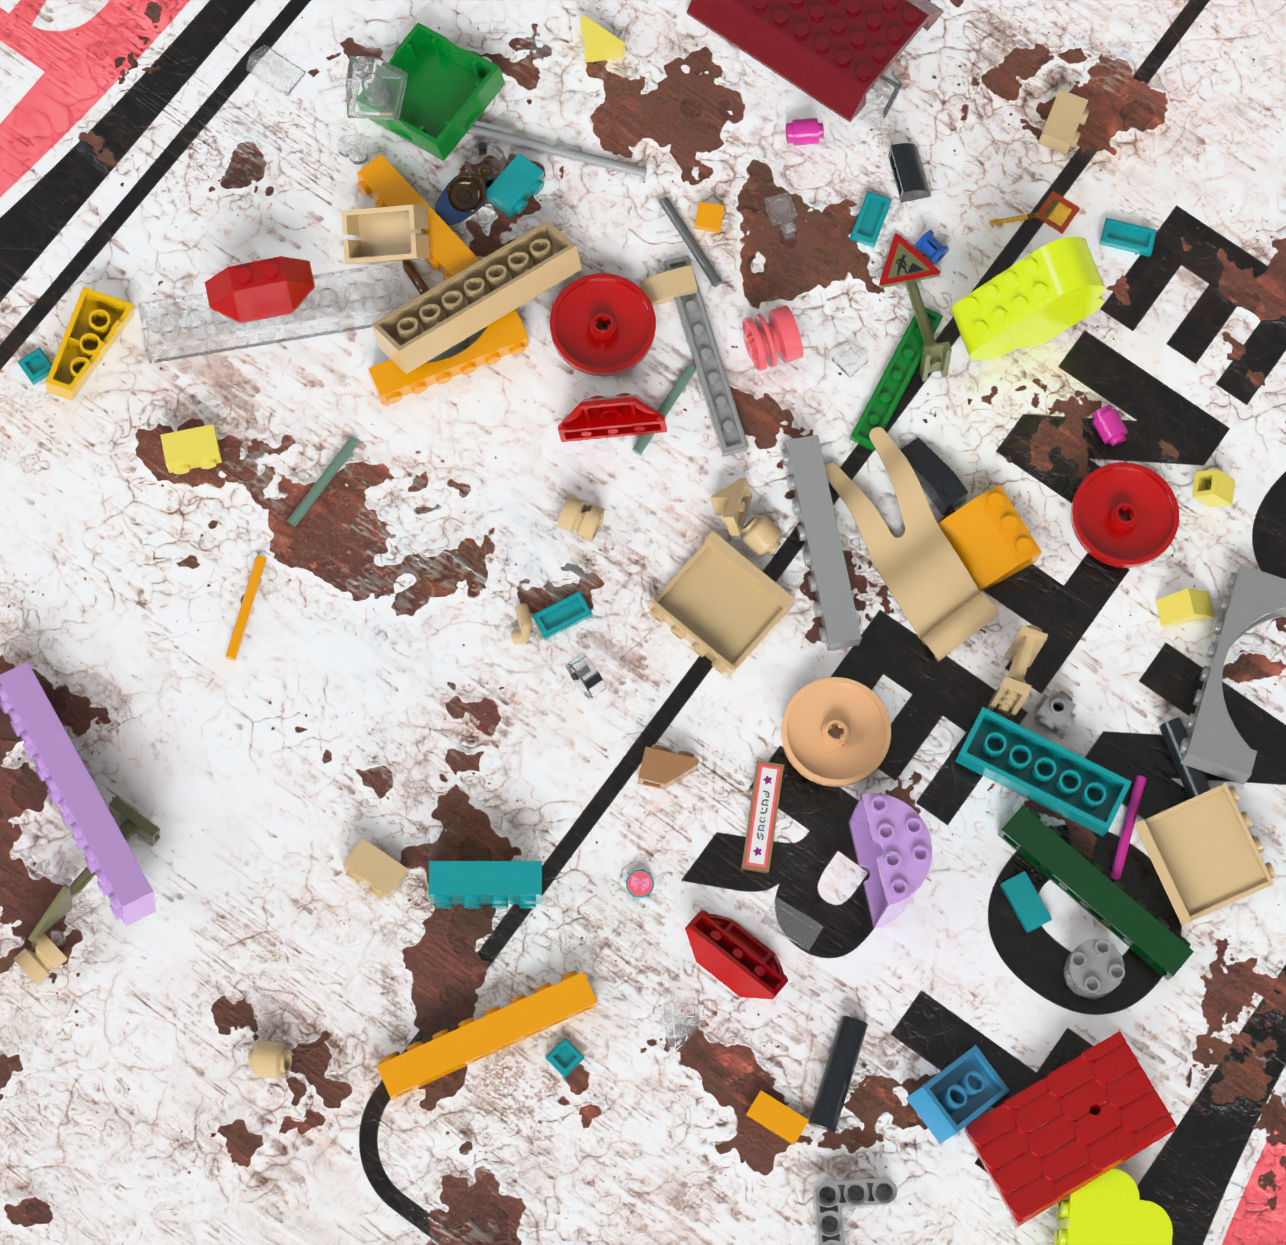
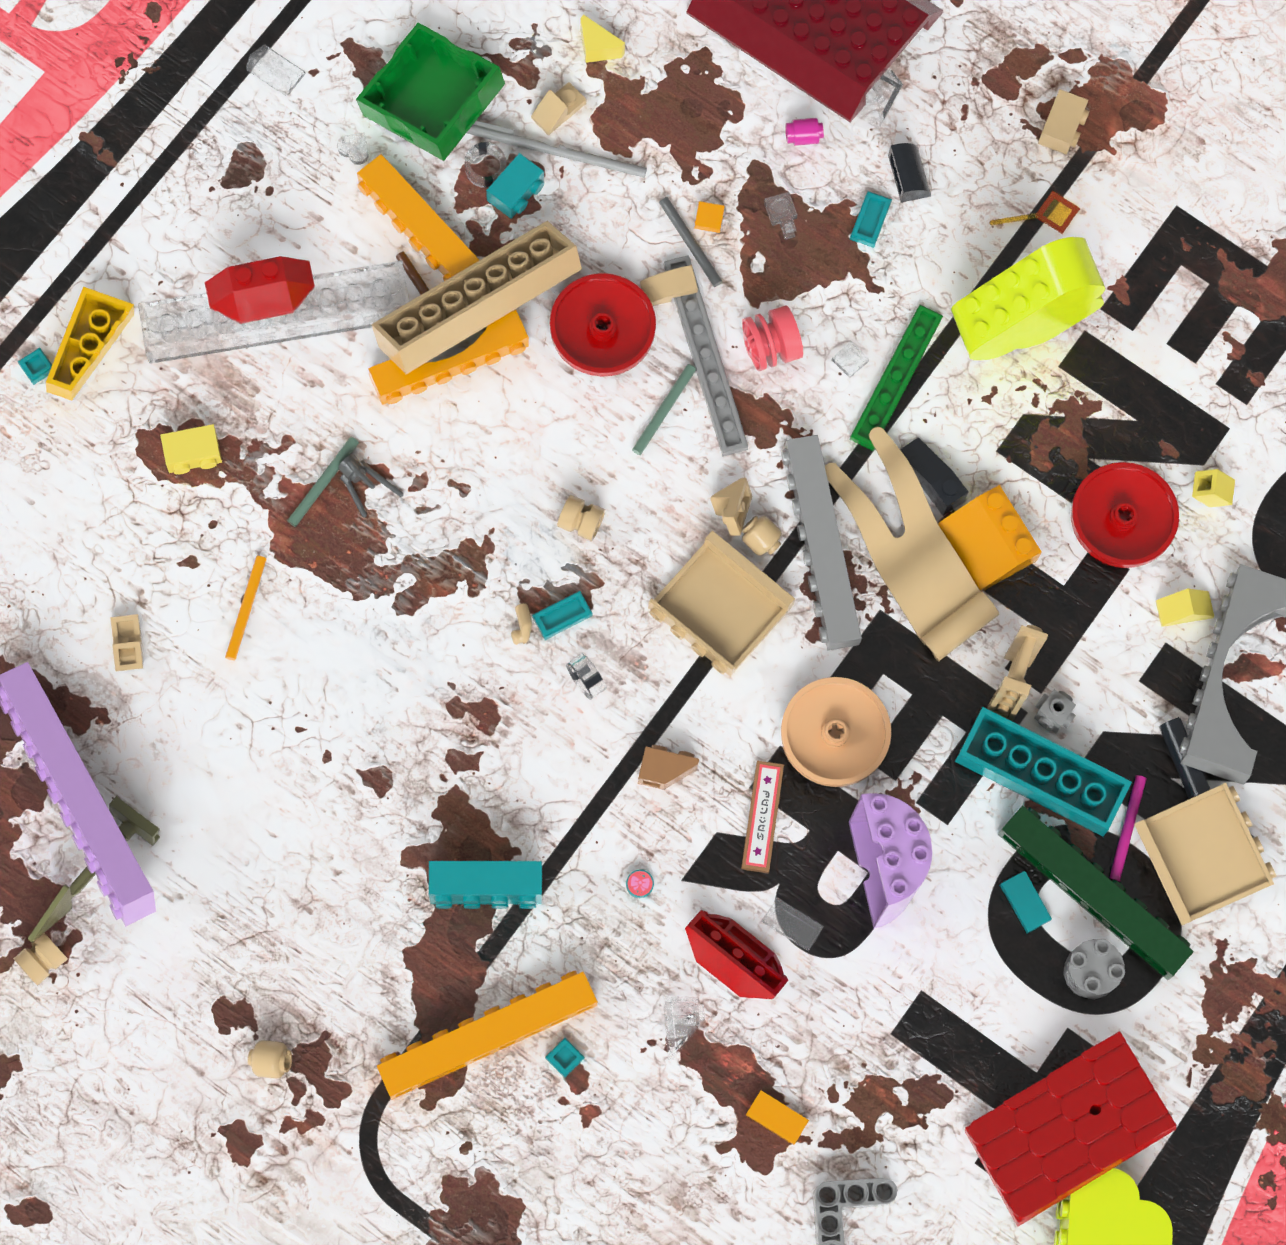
(127, 642): none -> tan slope
(355, 471): none -> dark grey plant
(374, 89): clear slope -> none
(375, 870): tan brick -> none
(386, 234): tan piece -> none
(463, 196): dark brown hair -> none
(558, 108): none -> tan slope
(610, 418): red wedge -> none
(838, 1073): black brick -> none
(907, 267): olive piece -> none
(932, 247): blue bush -> none
(957, 1094): dark azure slope -> none
(1109, 425): dark pink brick -> none
(1128, 237): teal tile -> none

